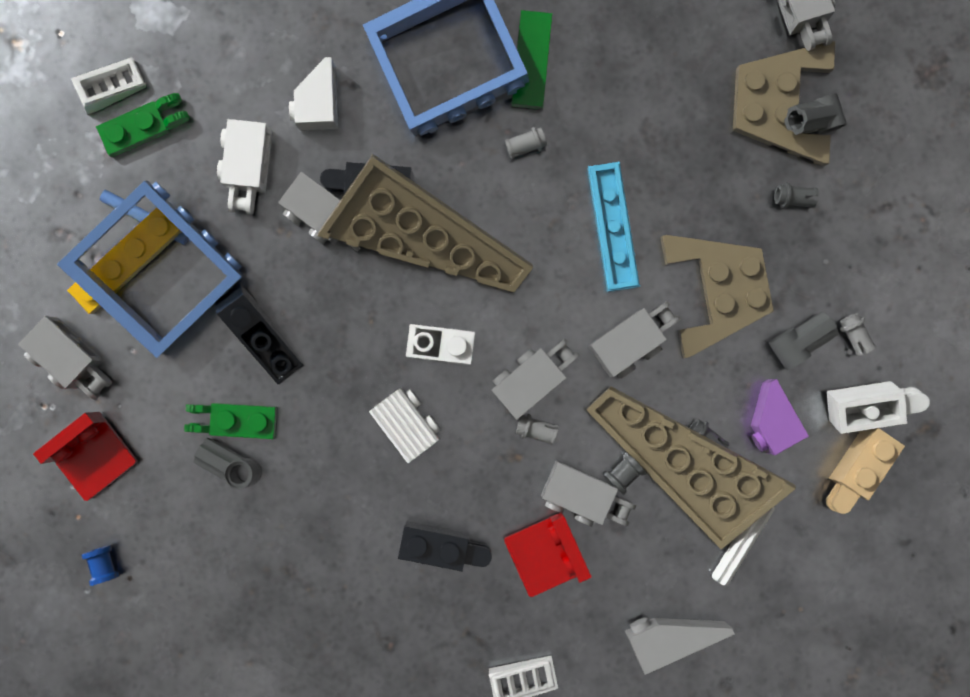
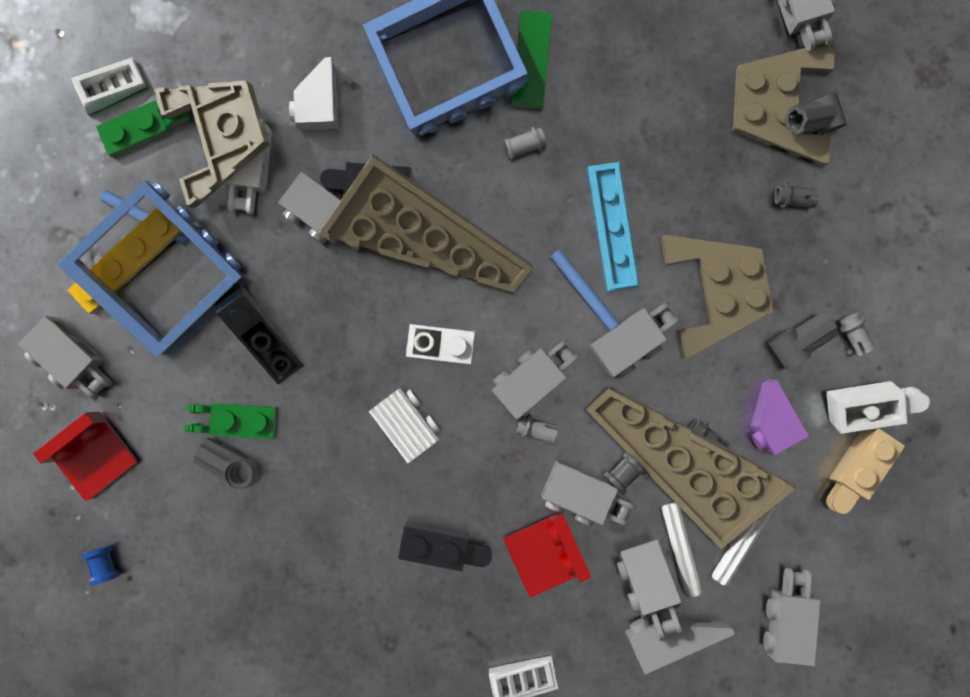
(228, 129): none -> wing
(585, 289): none -> medium blue bar
(651, 586): none -> light grey brick
(682, 550): none -> white axle
(793, 621): none -> light grey brick

